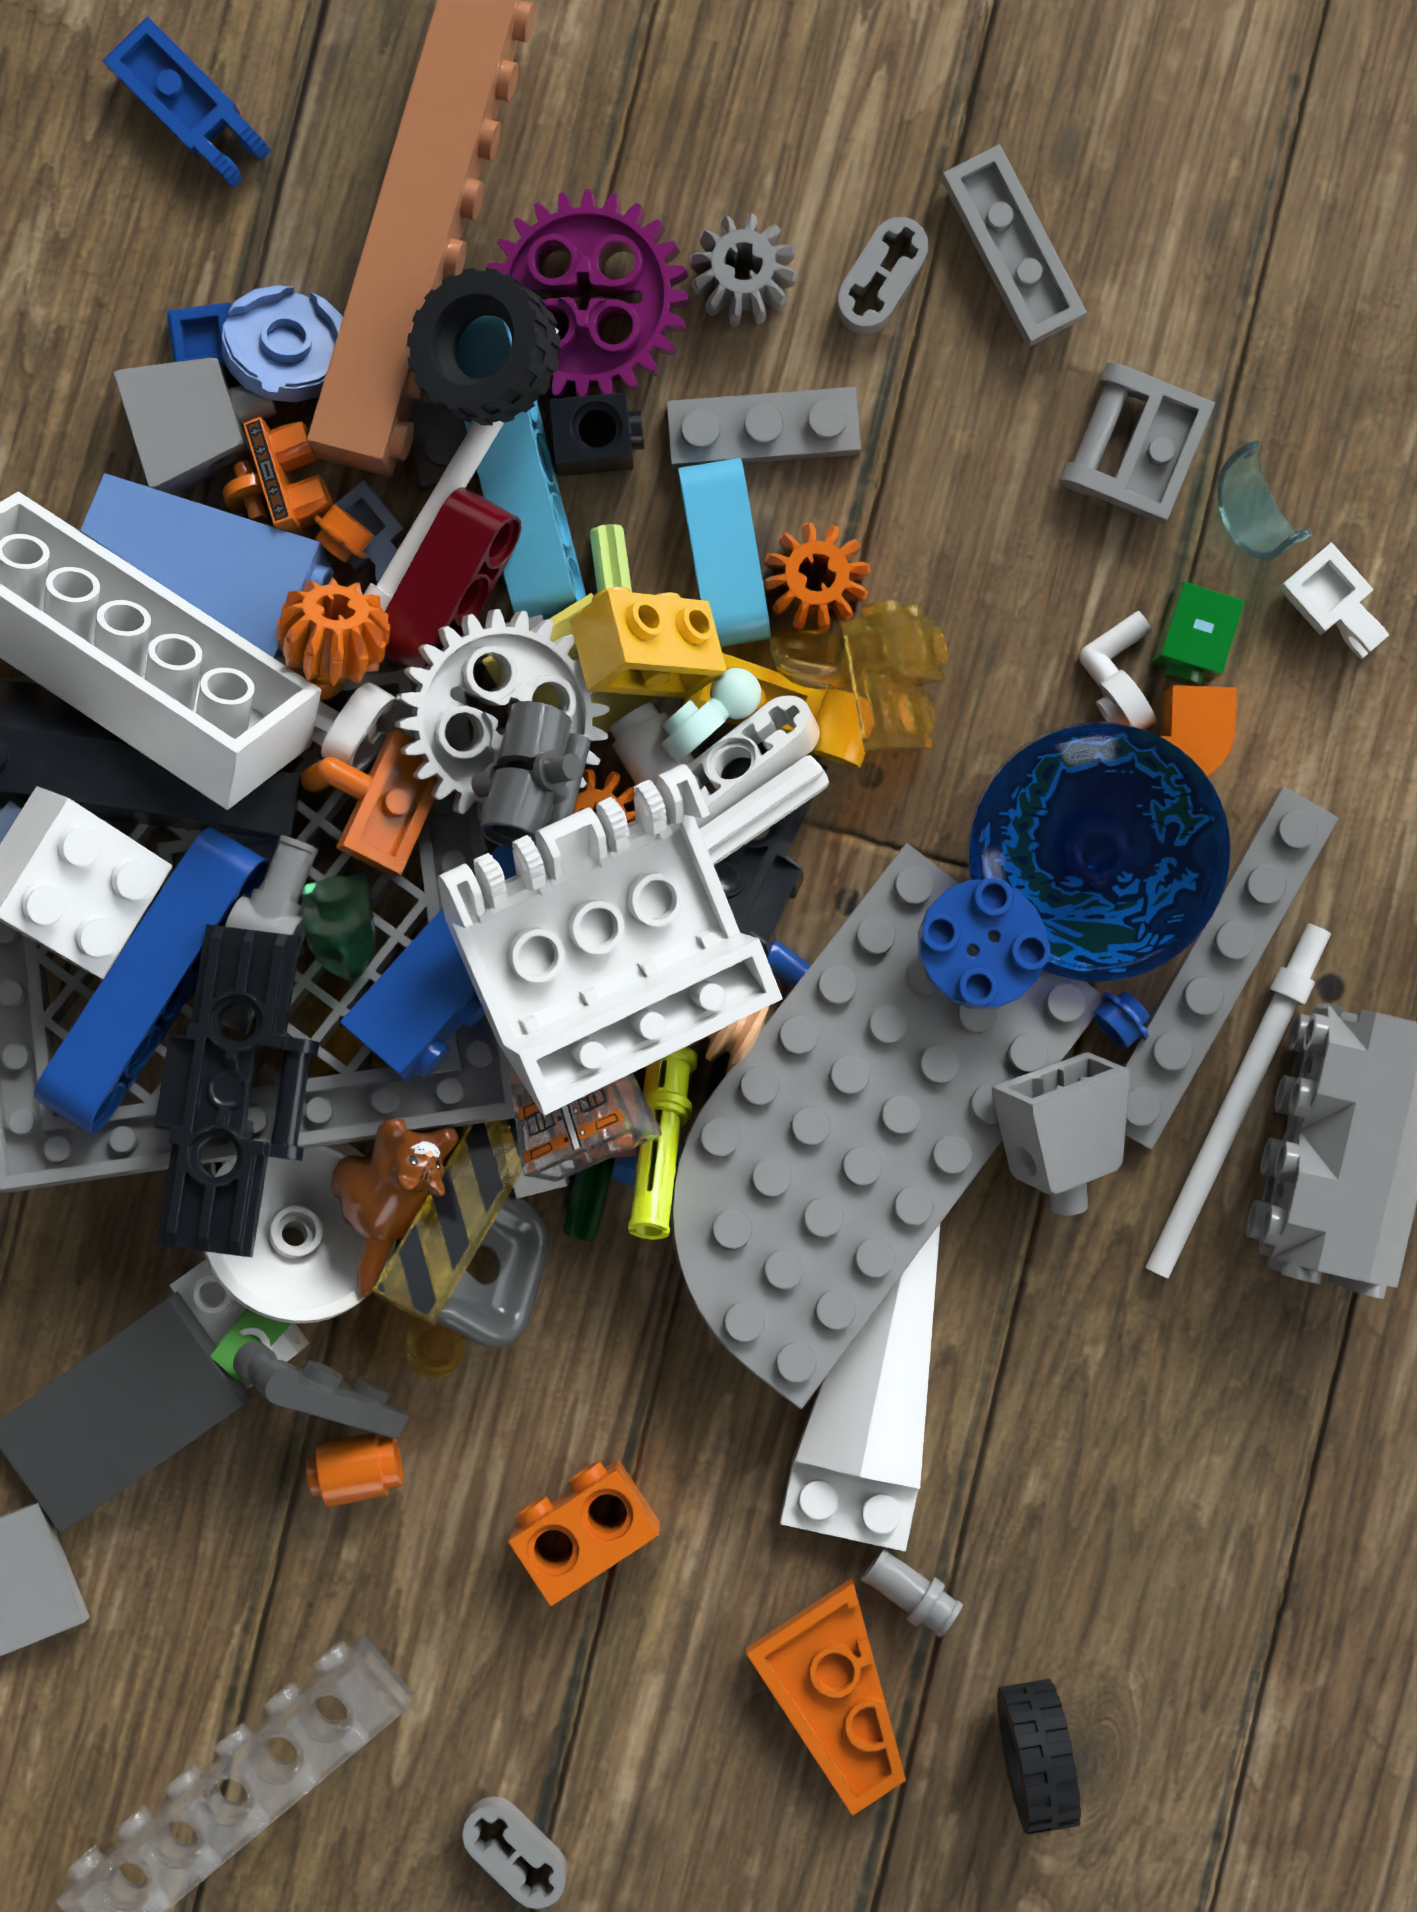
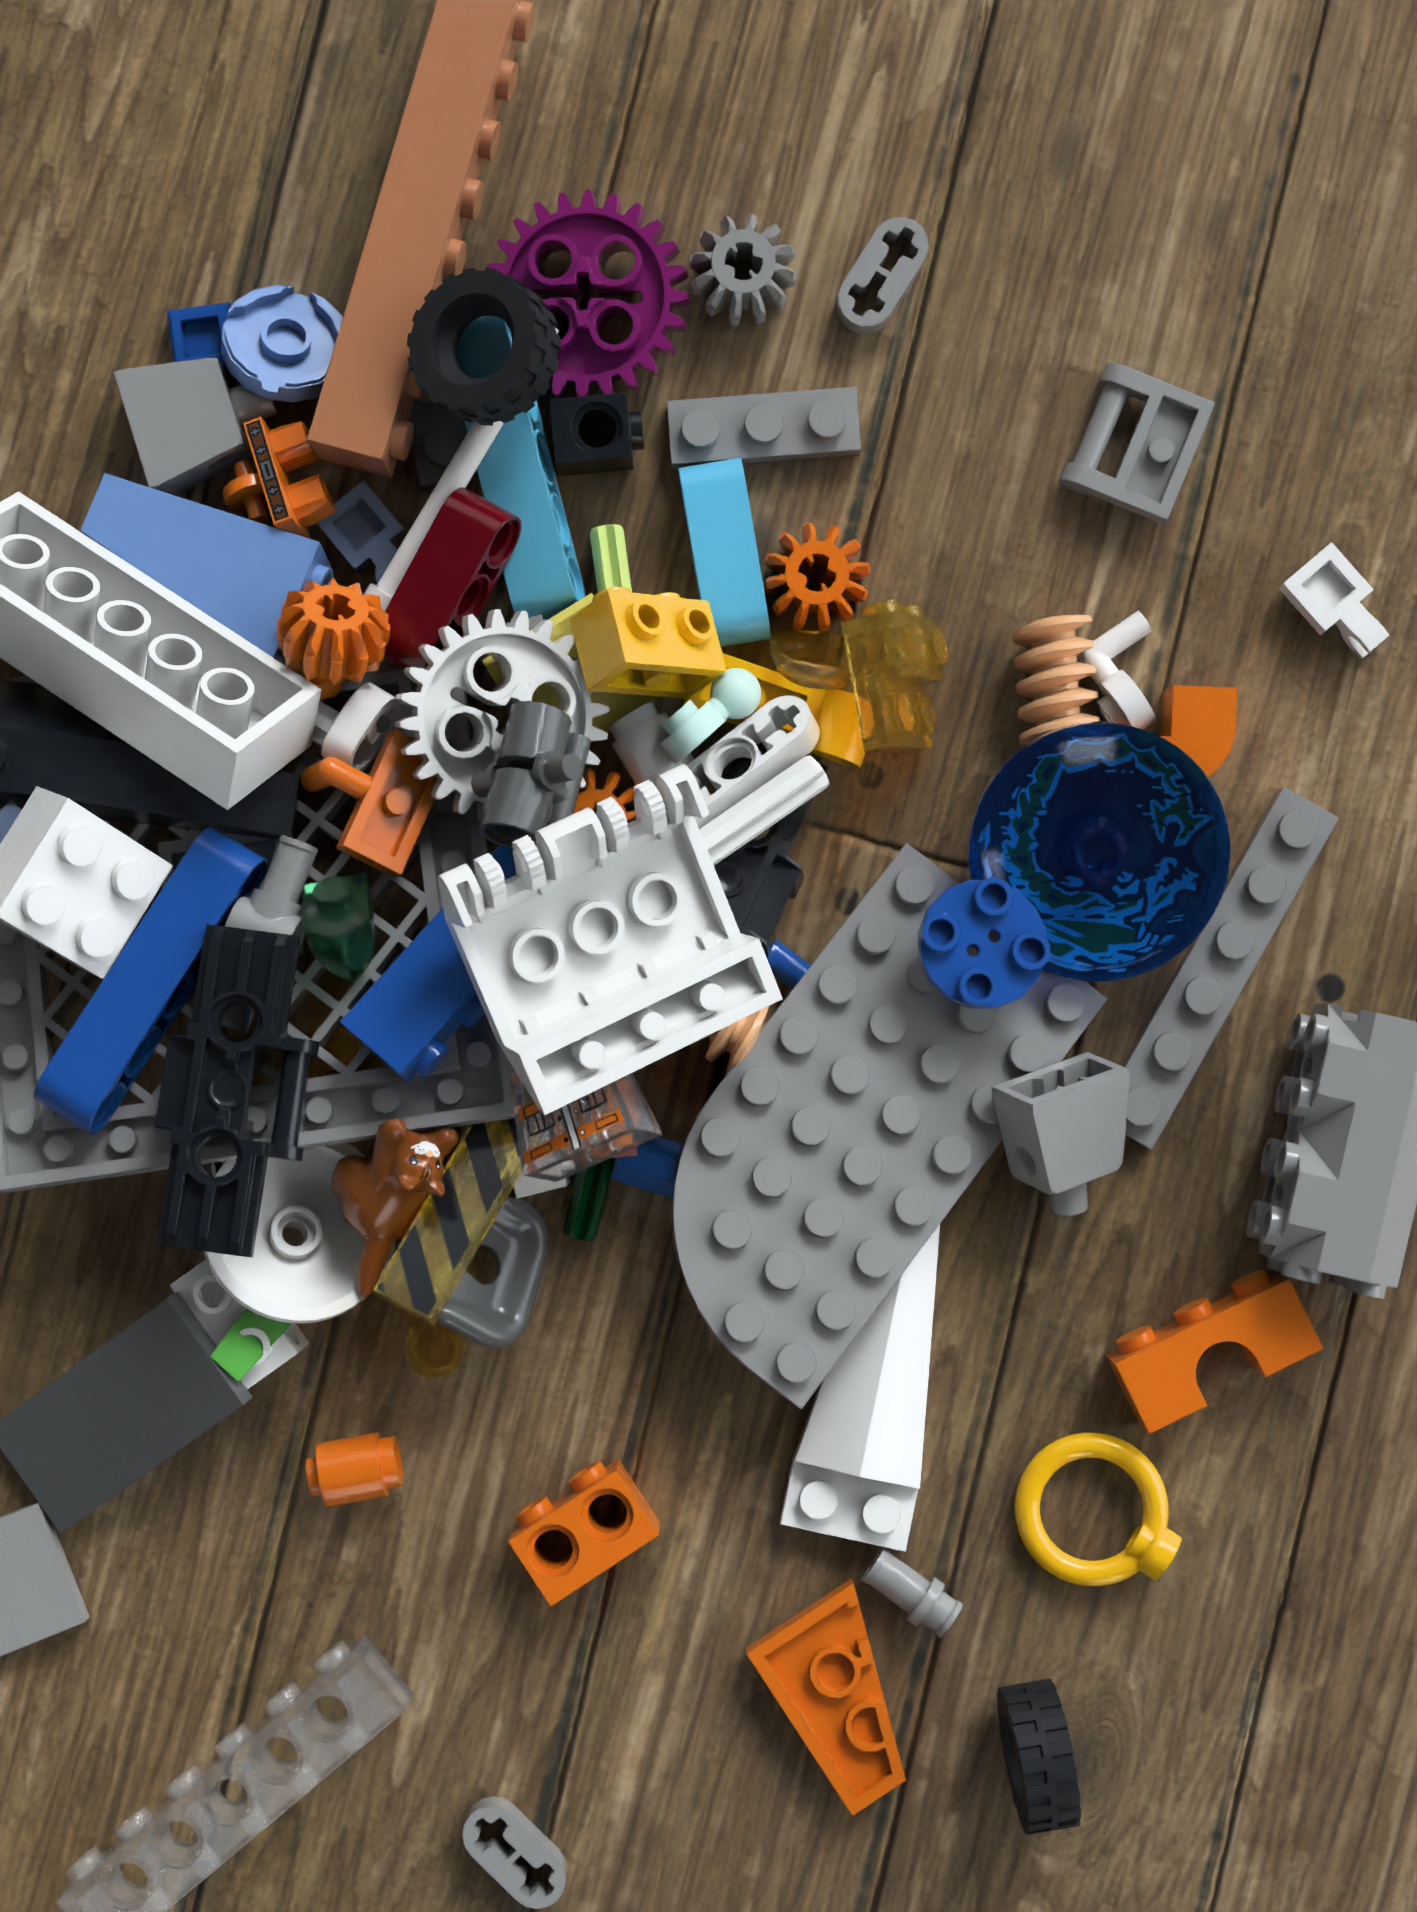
(182, 97): blue hinge -> none
(320, 1391): dark grey plate -> none
(342, 534): orange plate -> none
(656, 1166): neon yellow pin -> none
(1013, 245): light grey plate -> none
(1054, 674): none -> light nougat piece
(1122, 1019): blue plate -> none
(1149, 1546): none -> yellow piece
(1160, 1366): none -> orange arch
(1196, 634): green brick -> none
(1250, 509): clear light blue helmet -> none
(1290, 988): white bar -> none

